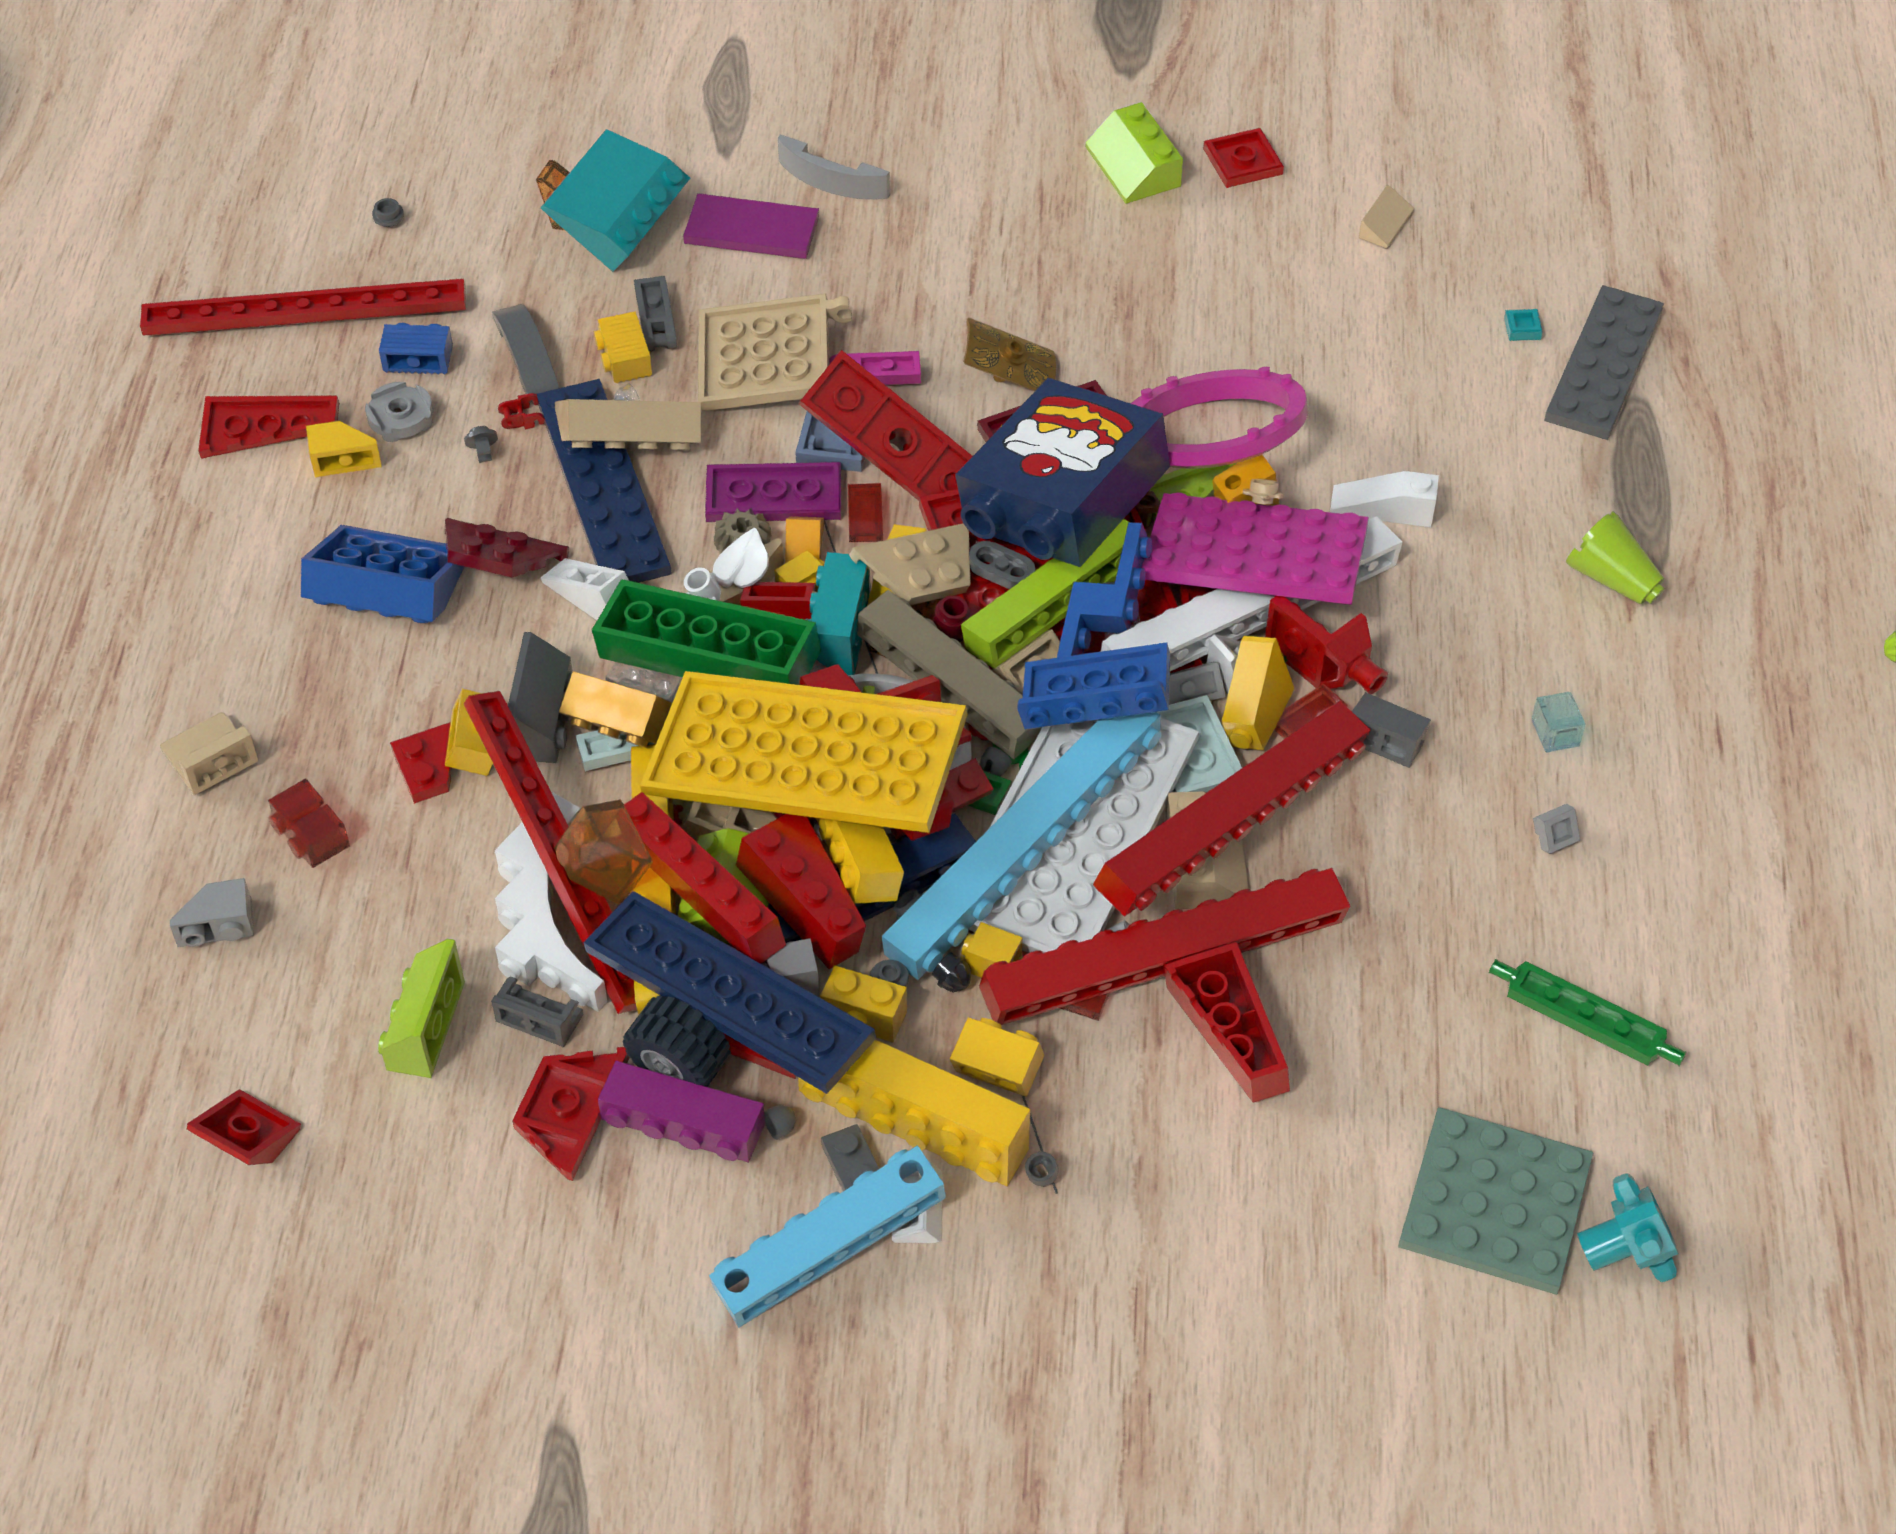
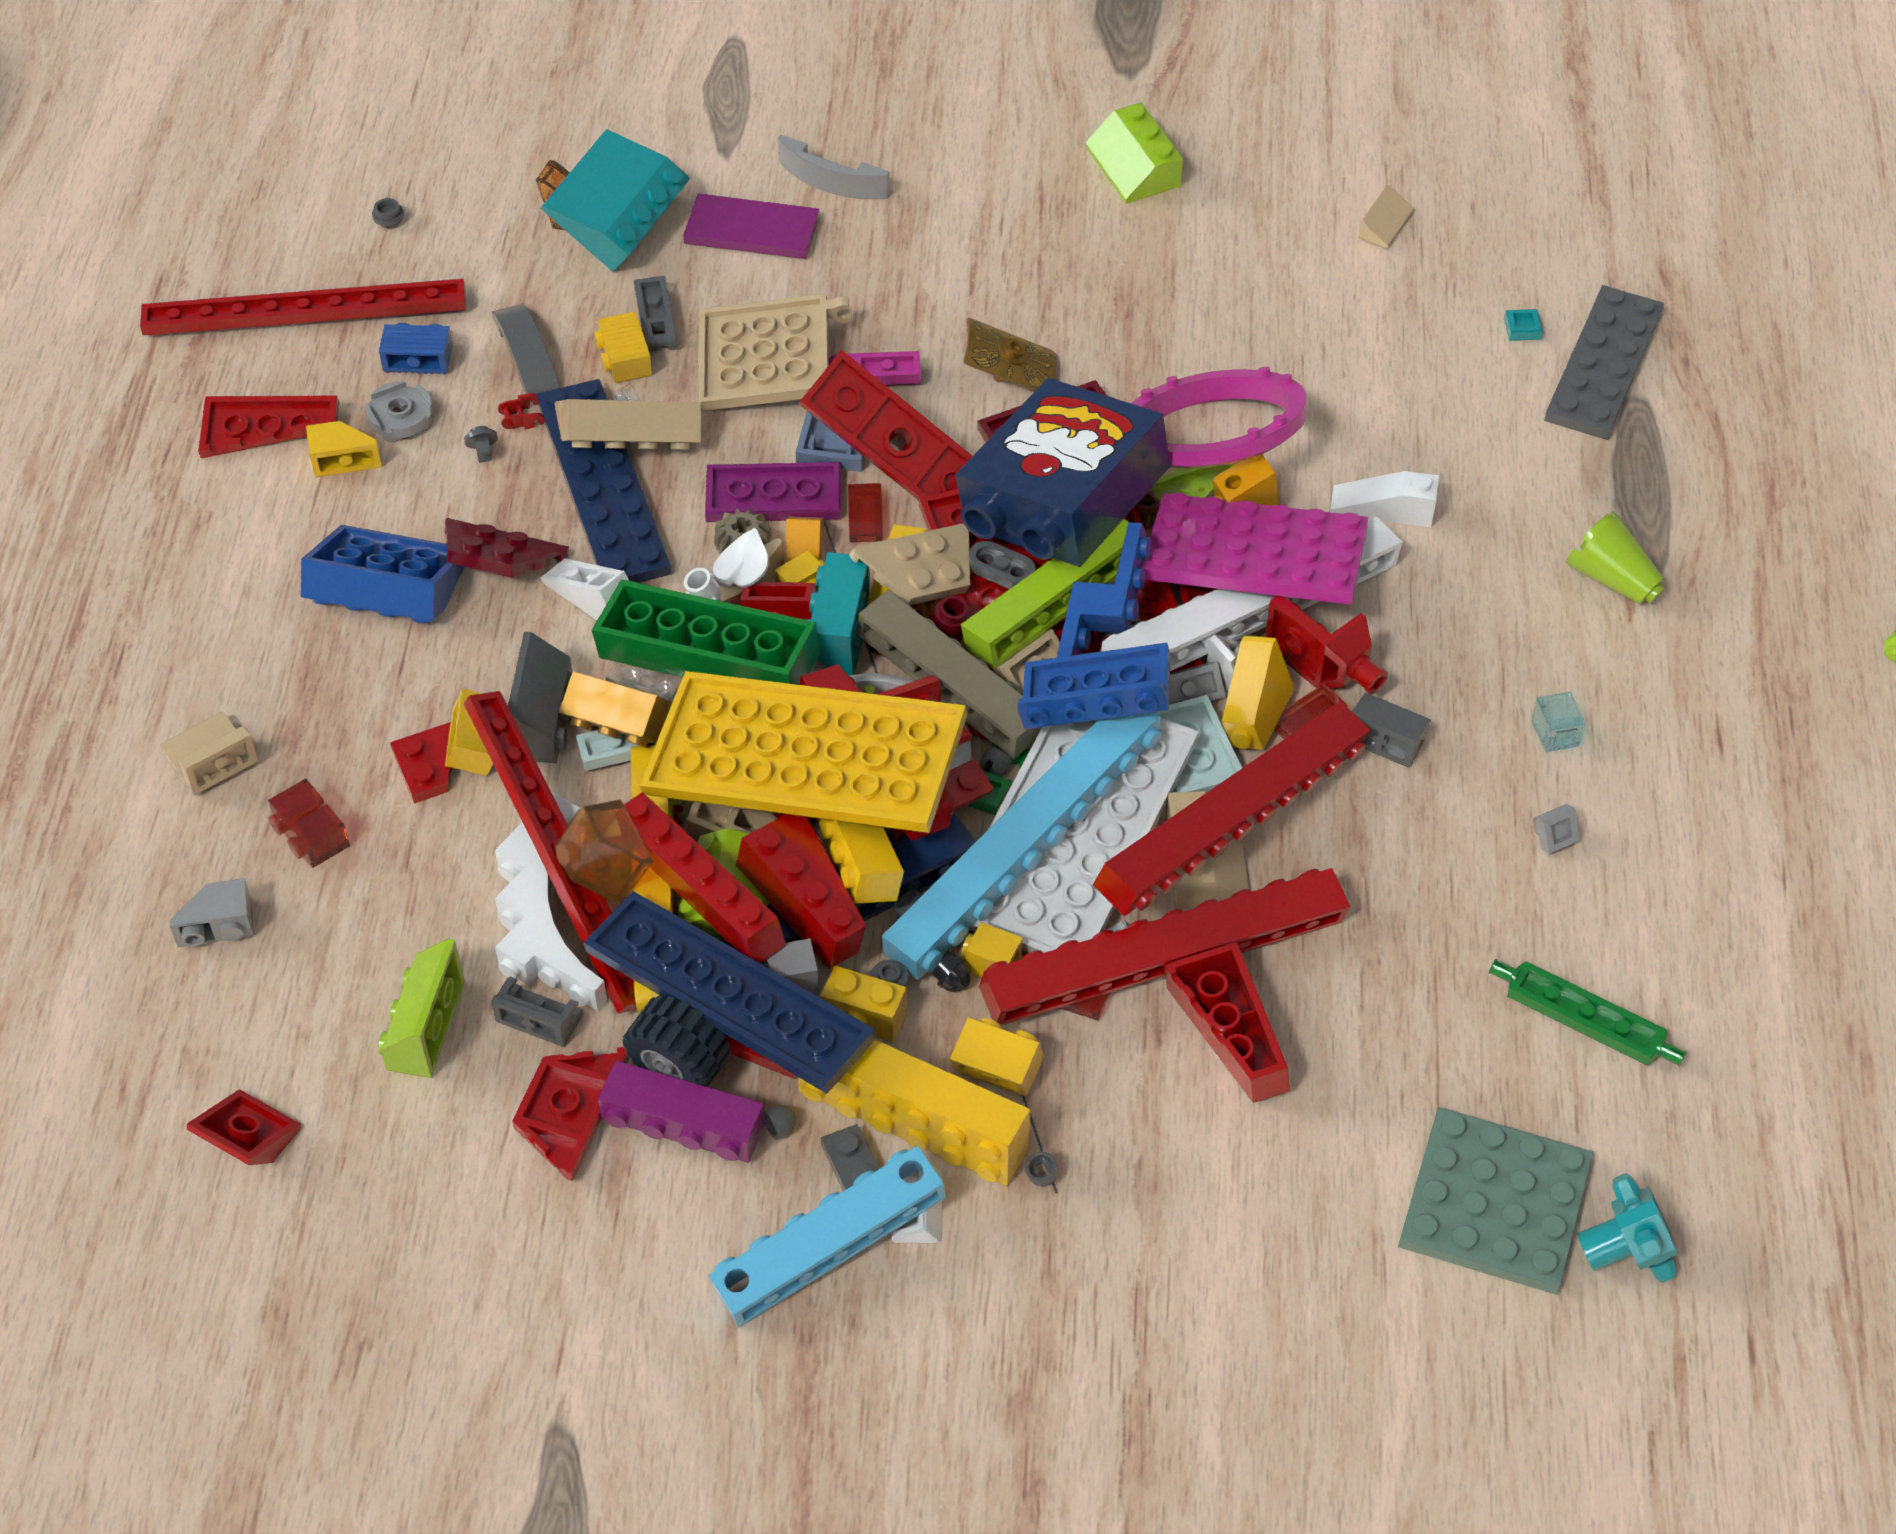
(1243, 157): red tile -> none
(1263, 491): tan plate -> none

